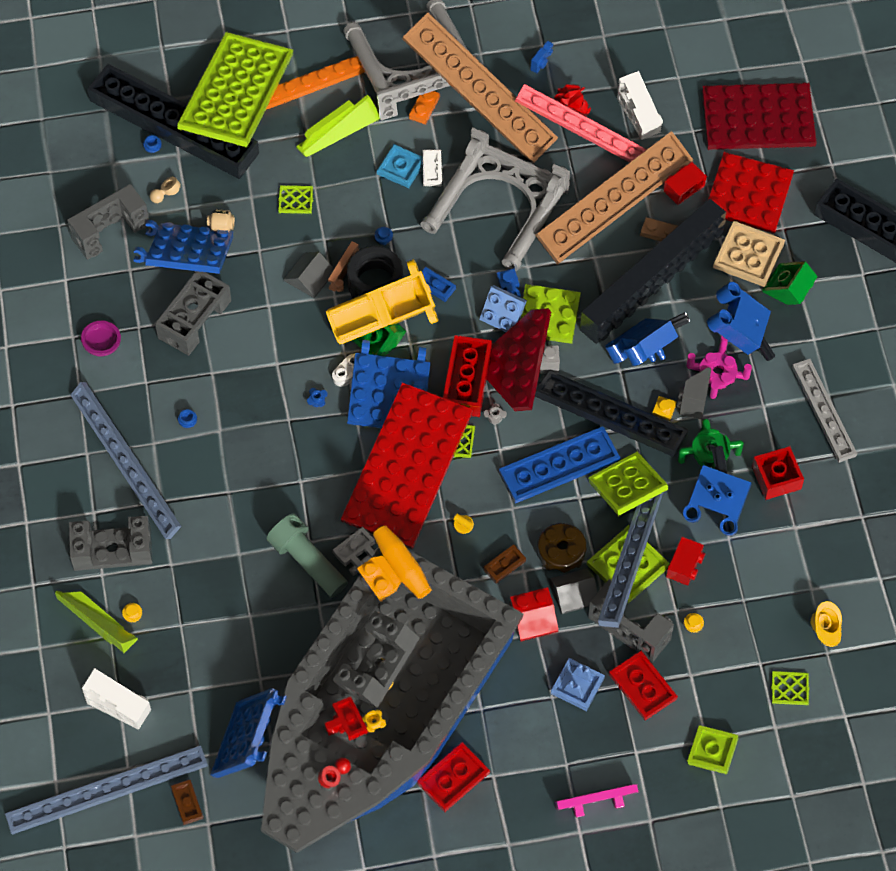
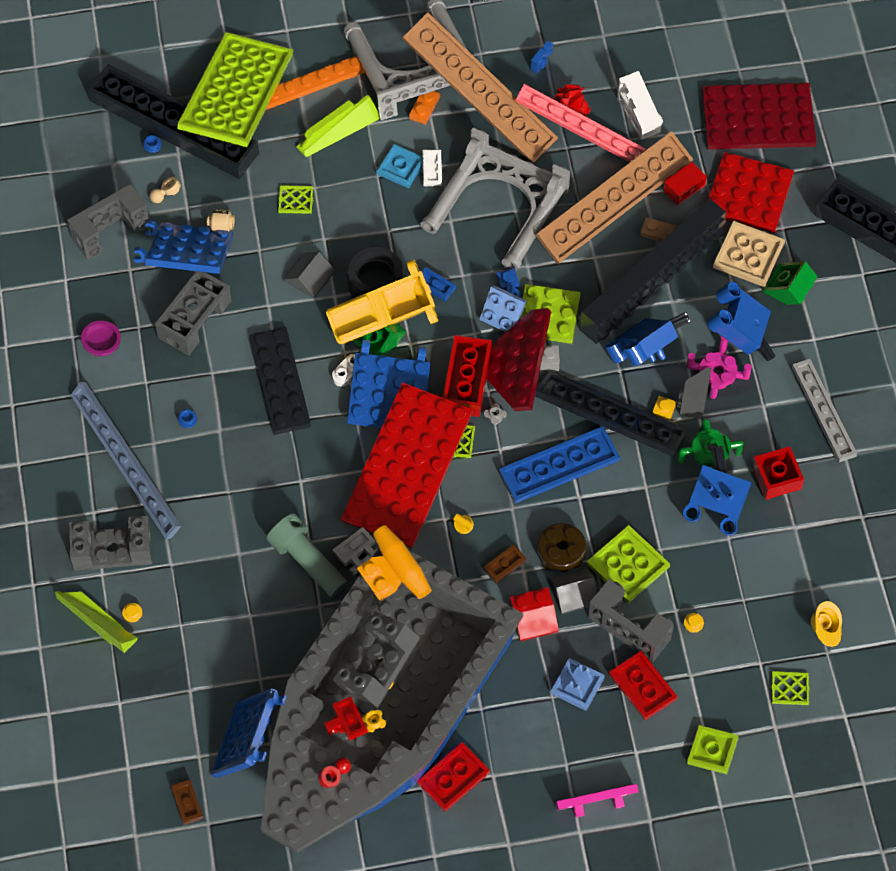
(106, 790): sand blue plate -> none
(115, 699): white wedge -> none
(280, 381): none -> black plate
(317, 402): blue plate -> none
(341, 268): nougat hinge -> none
(383, 235): blue plate -> none
(628, 483): lime plate -> none
(629, 563): sand blue plate -> none
(685, 561): red brick -> none

